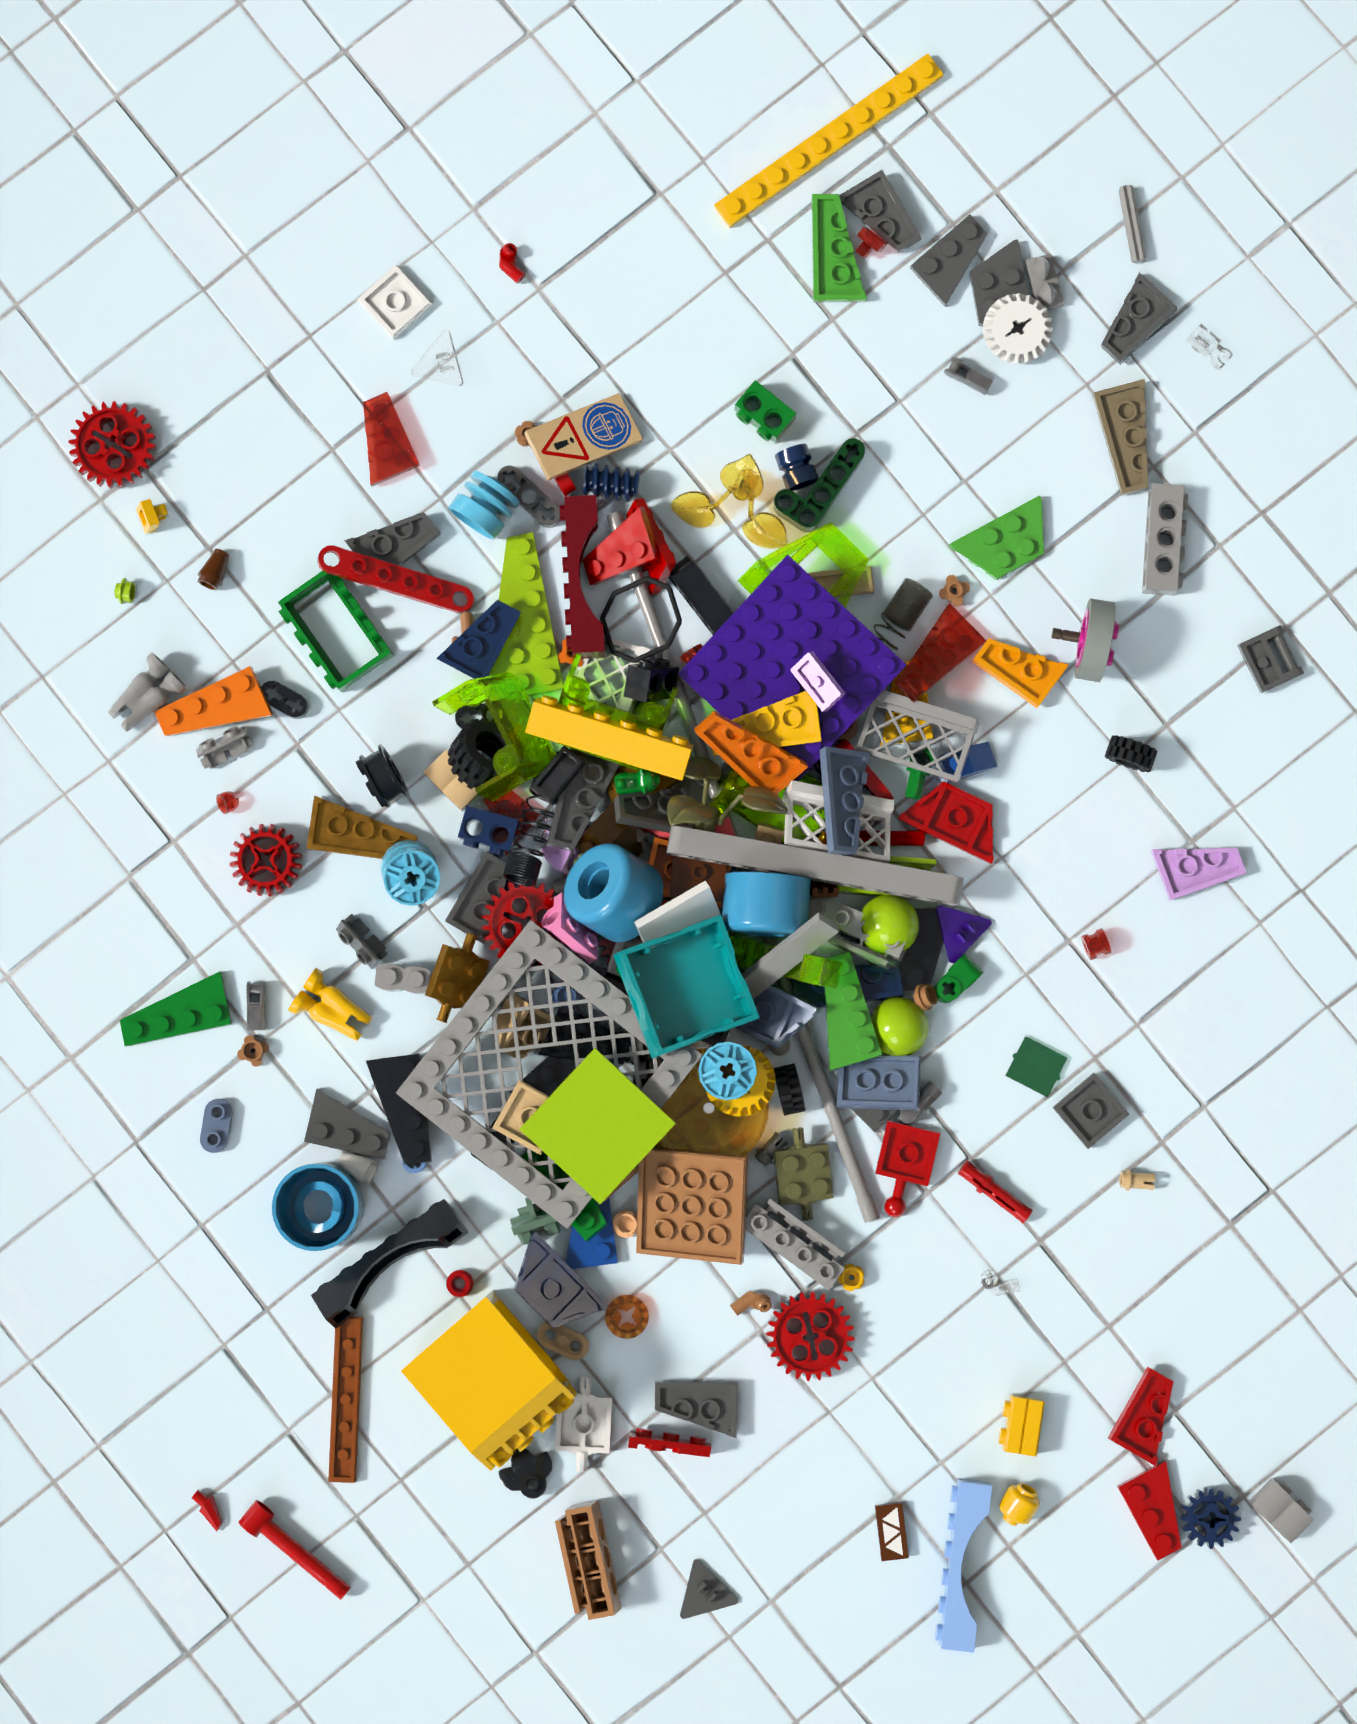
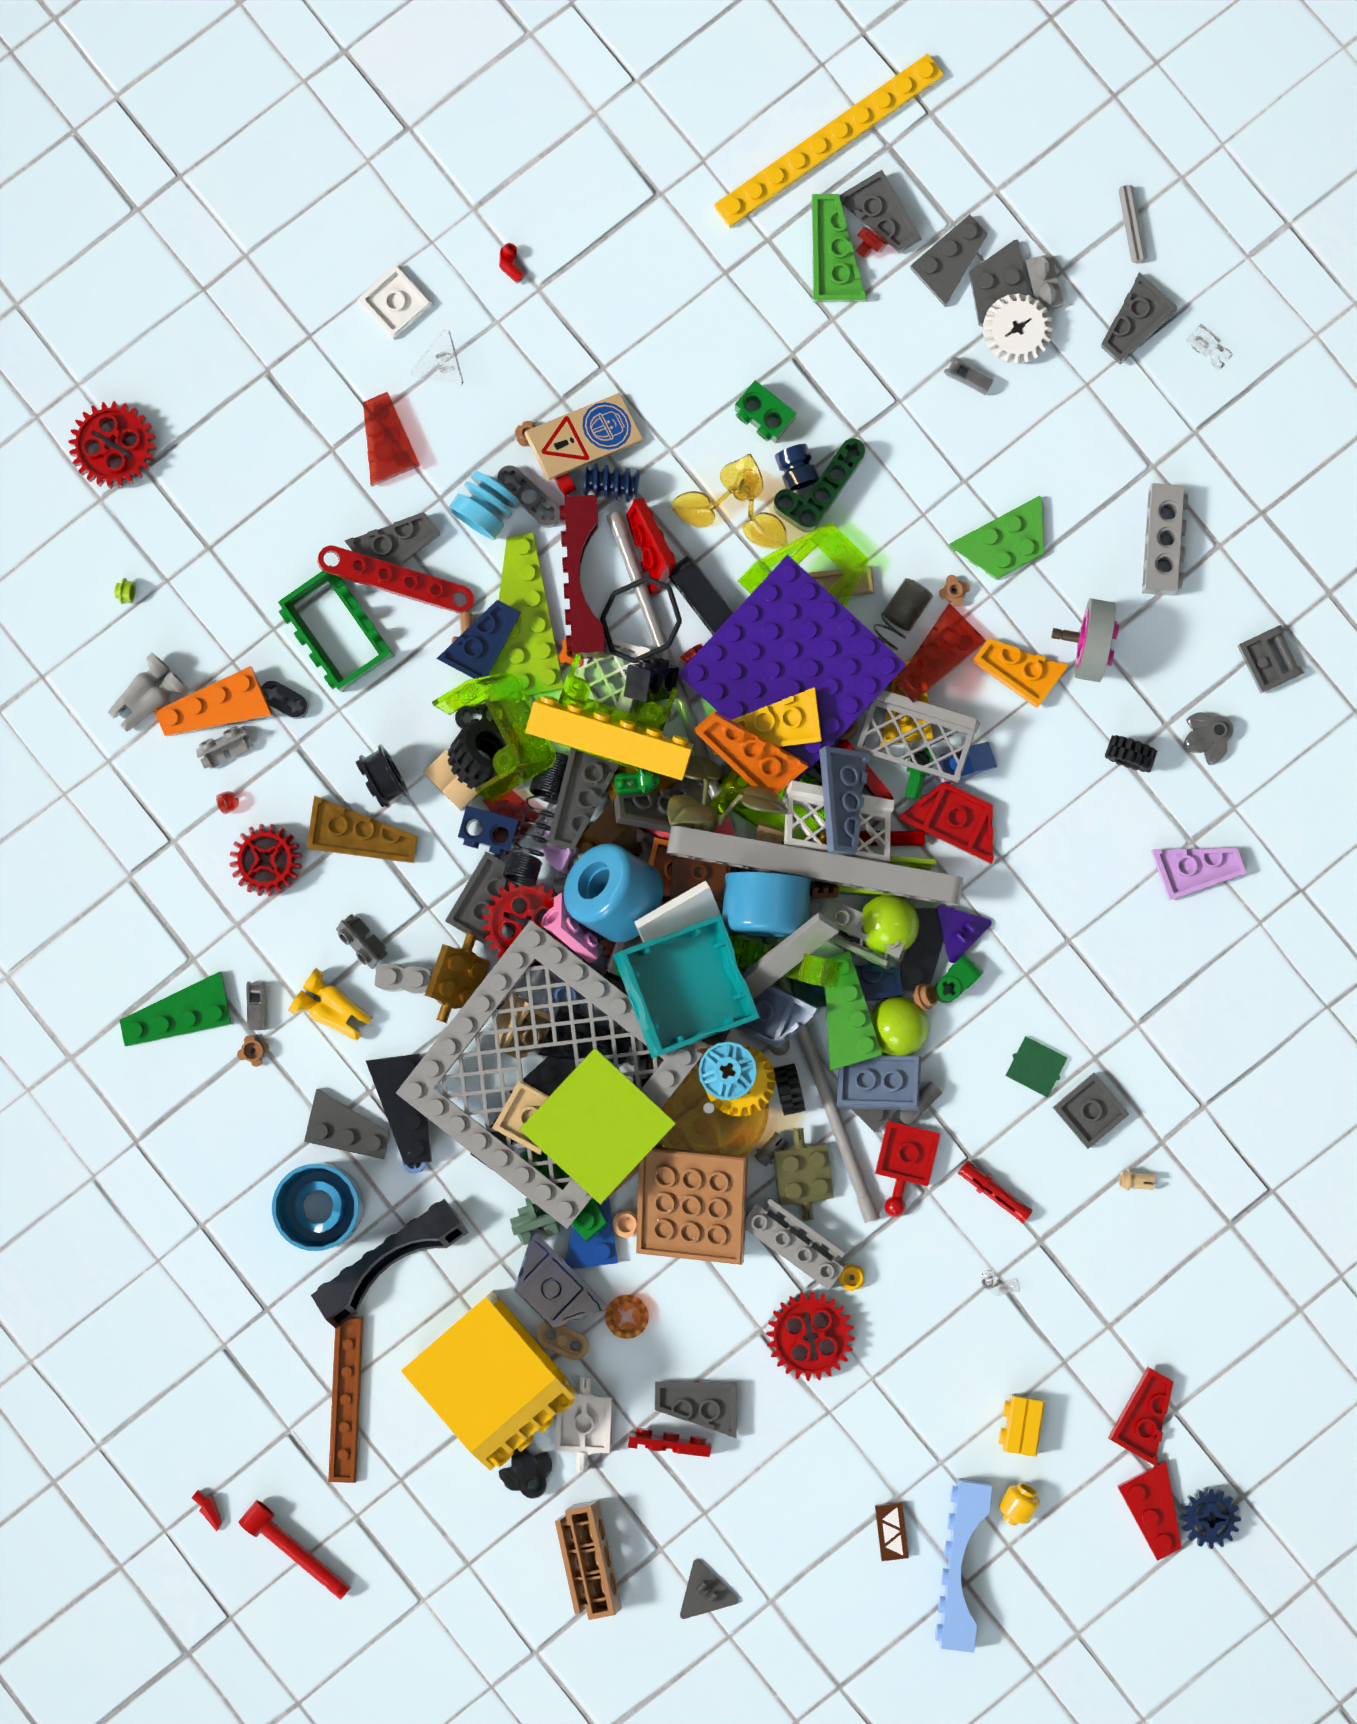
(150, 515): yellow tile -> none
(213, 570): reddish brown cone -> none
(217, 1126): sand blue plate -> none
(358, 1167): white cone -> none
(408, 857): medium azure wheel -> none
(457, 1292): red plate -> none
(557, 775): black tile -> none
(623, 550): wing -> none
(751, 1300): medium nougat arm -> none
(817, 681): tile -> none
(1096, 944): clear red wheel -> none
(1124, 429): dark tan wing -> none
(1205, 739): none -> dark grey plate
(1281, 1510): light grey brick -> none

